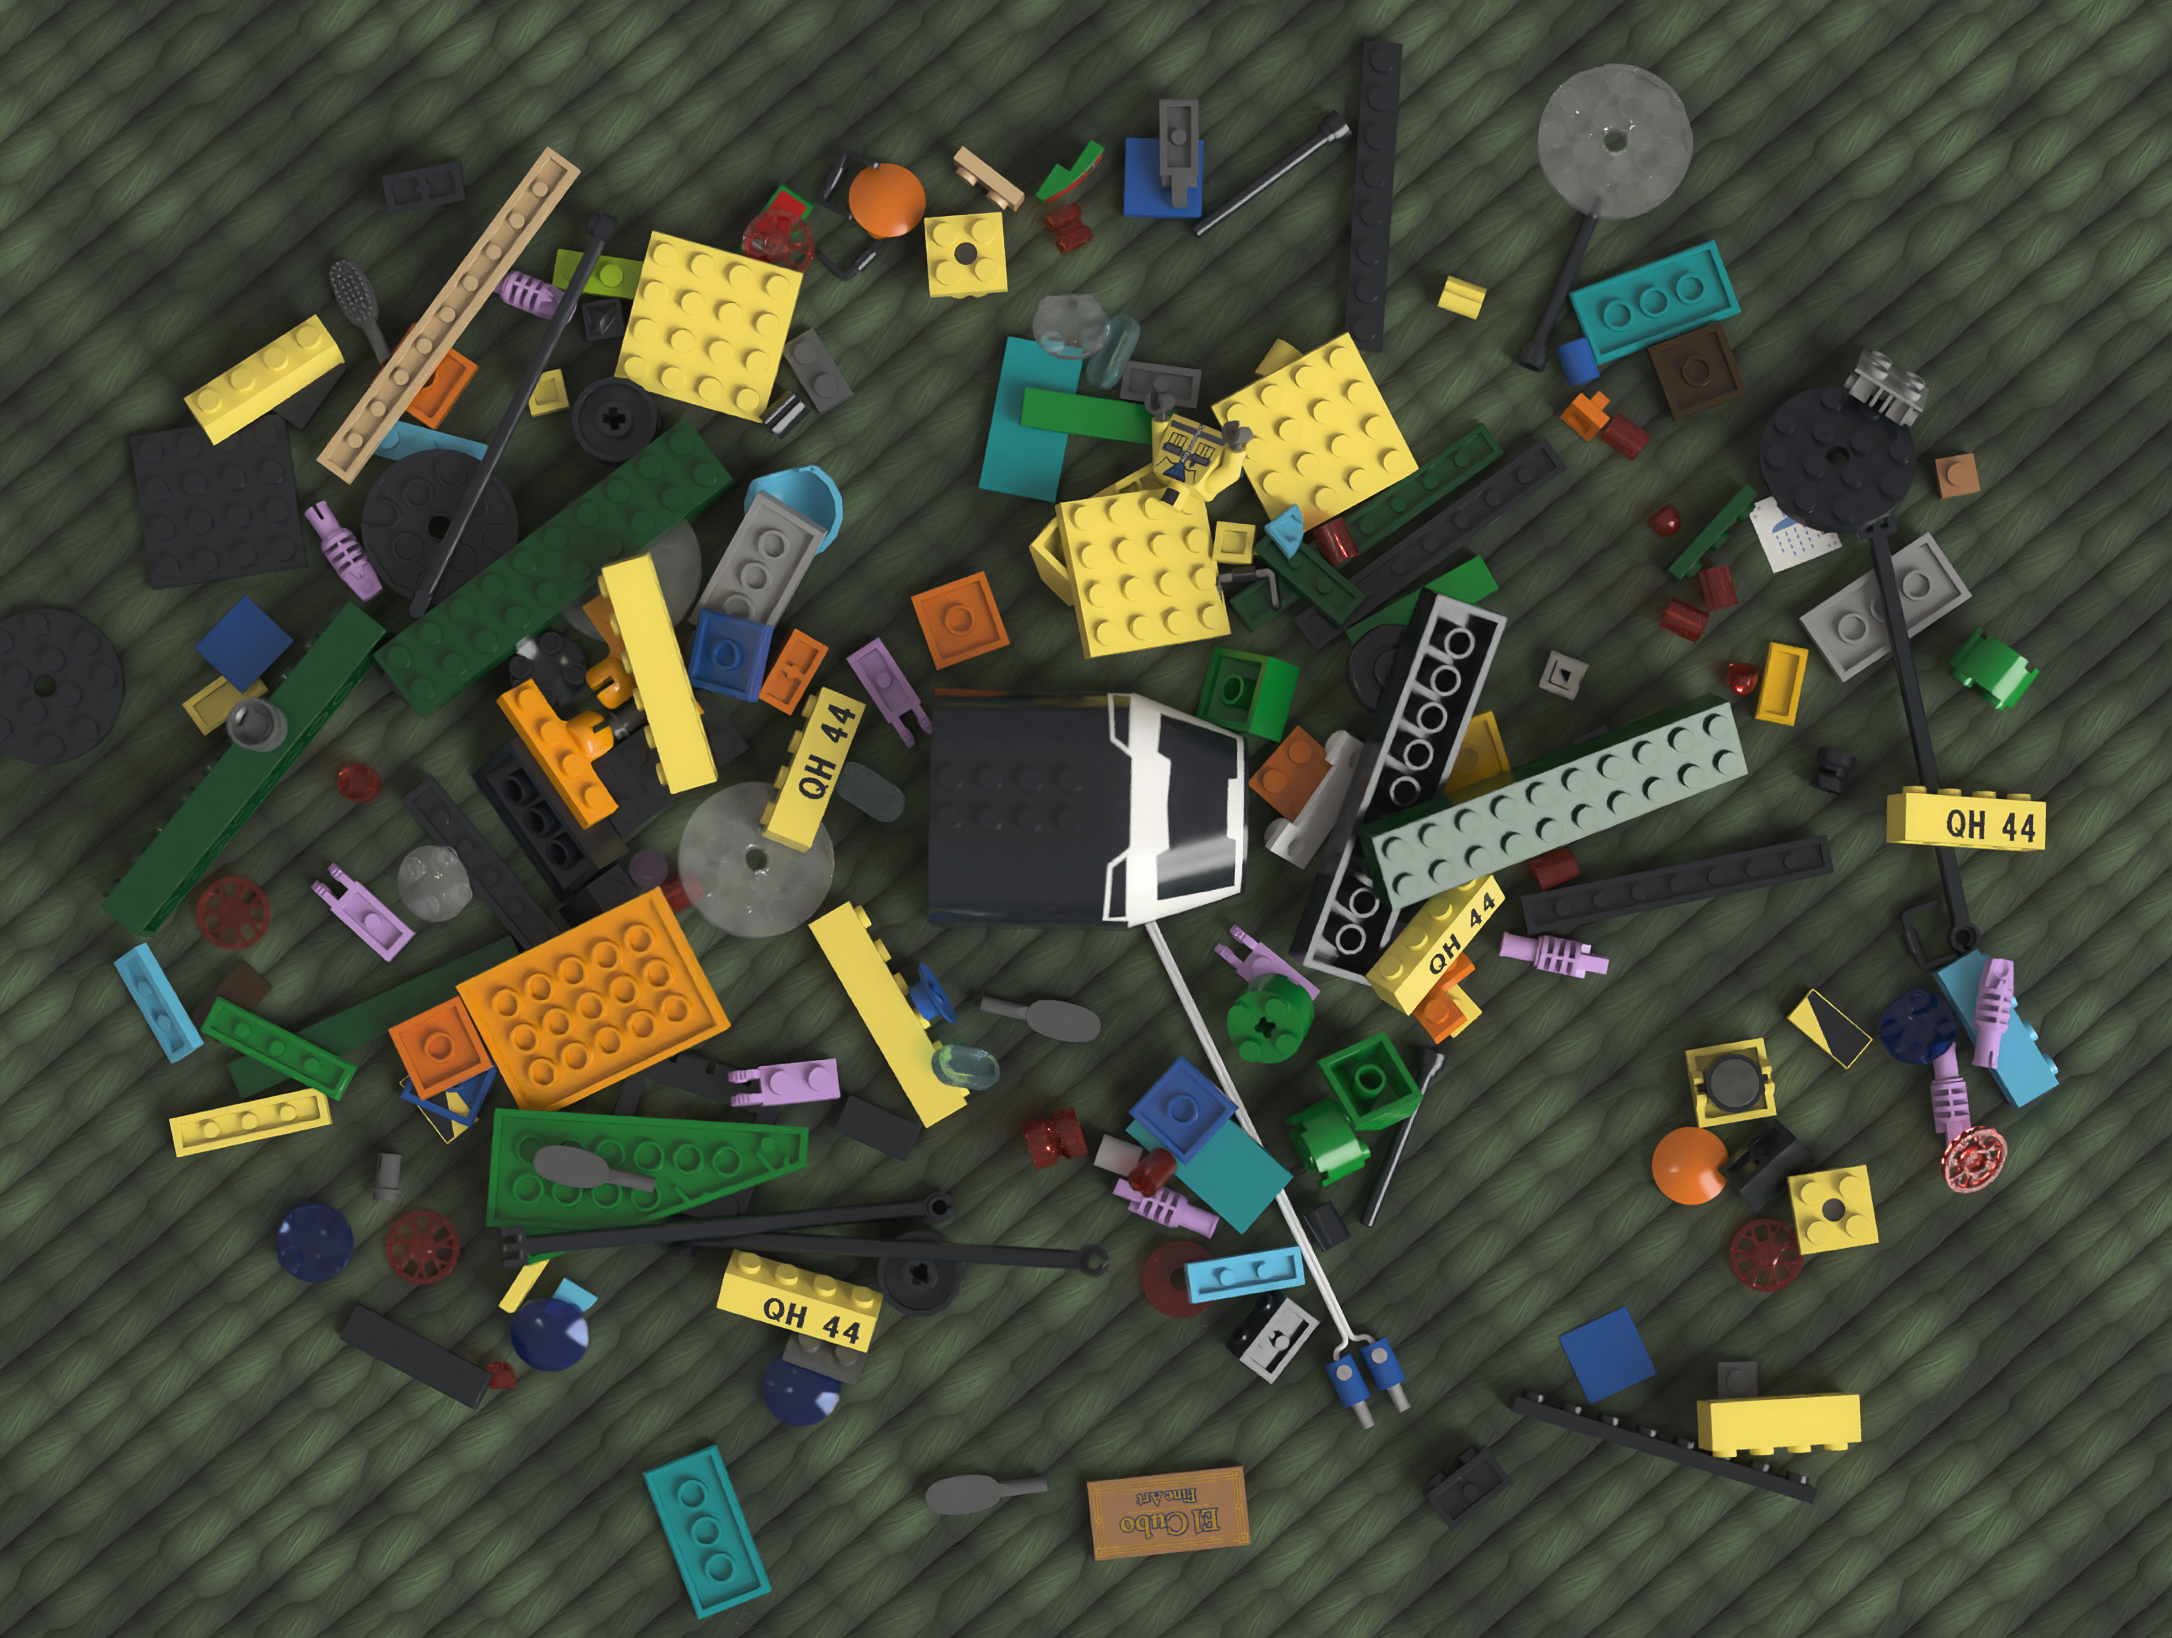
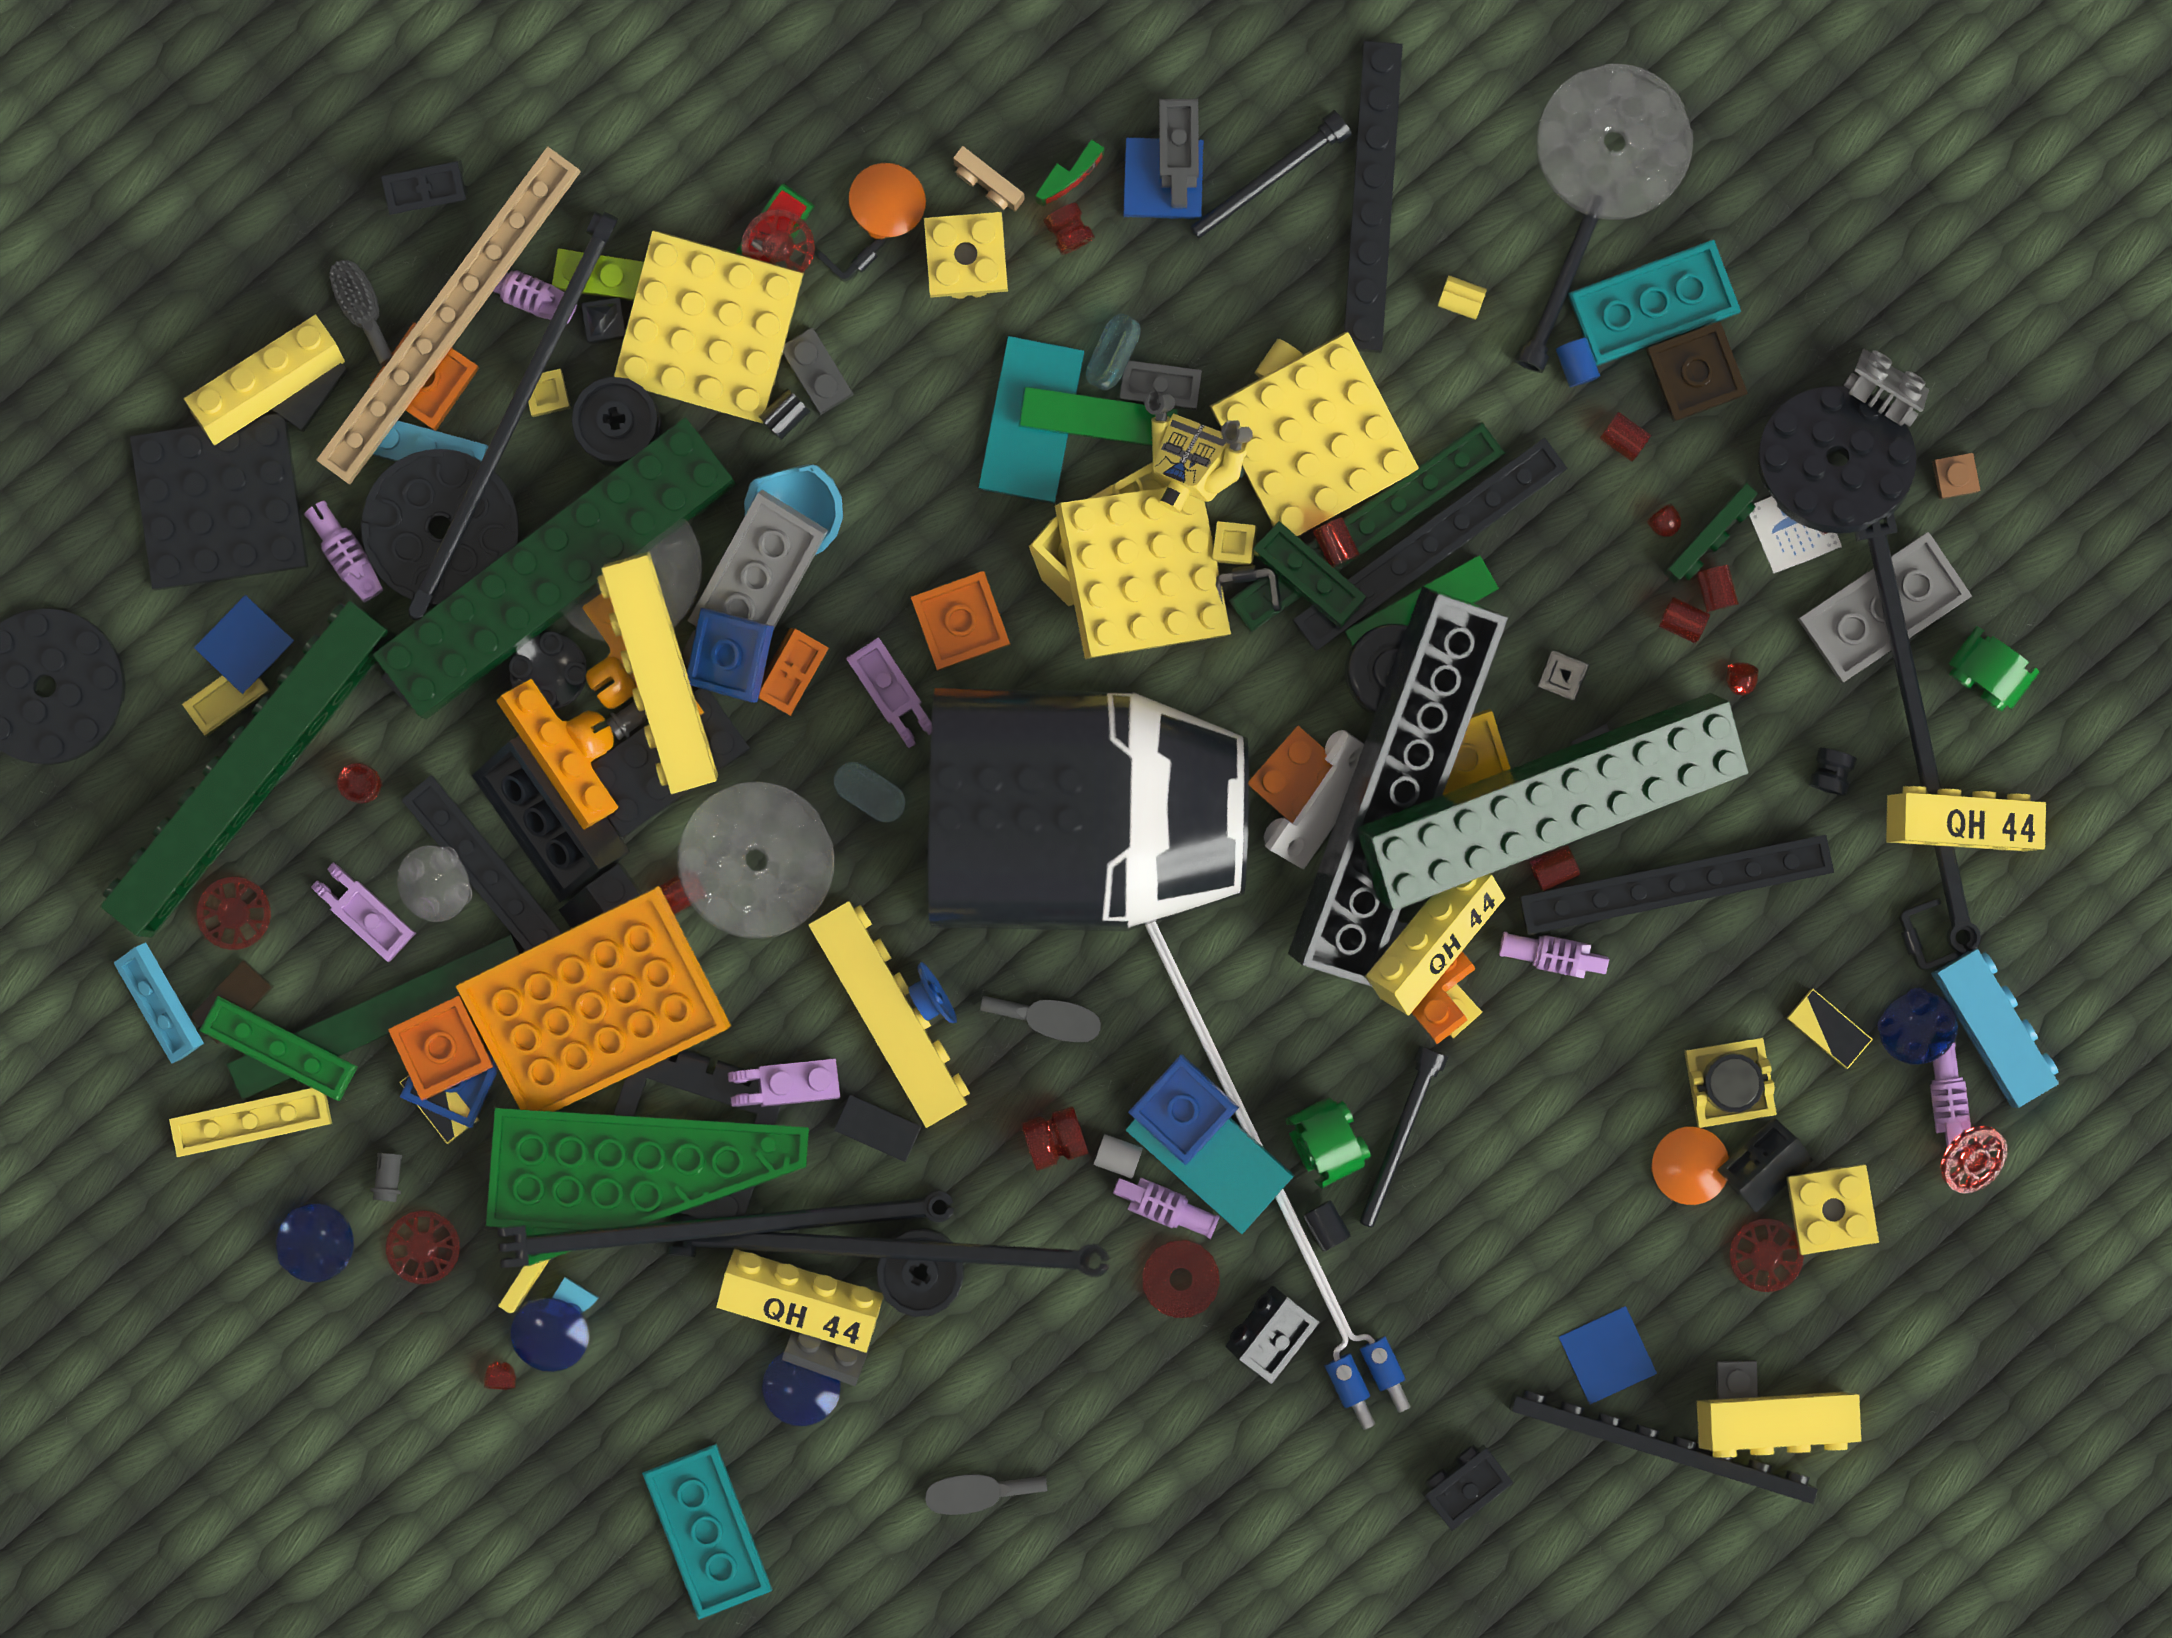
(257, 725): dark grey wheel -> none
(417, 1356): black tile -> none
(585, 1170): dark grey piece -> none
(648, 869): plate -> none
(812, 770): light yellow brick -> none
(835, 176): black piece -> none
(965, 1067): clear light blue tile -> none
(1071, 326): clear dish -> none
(1152, 1172): clear red piece -> none
(1168, 1512): medium nougat tile -> none
(1244, 1273): medium azure plate -> none
(1248, 693): green slope -> none
(1261, 961): lavender hinge -> none
(1270, 1019): green brick -> none
(1287, 530): medium azure tile -> none
(1371, 1083): green slope -> none
(1586, 415): orange tile -> none
(1781, 684): yellow tile -> none
(1992, 1010): lavender hinge -> none

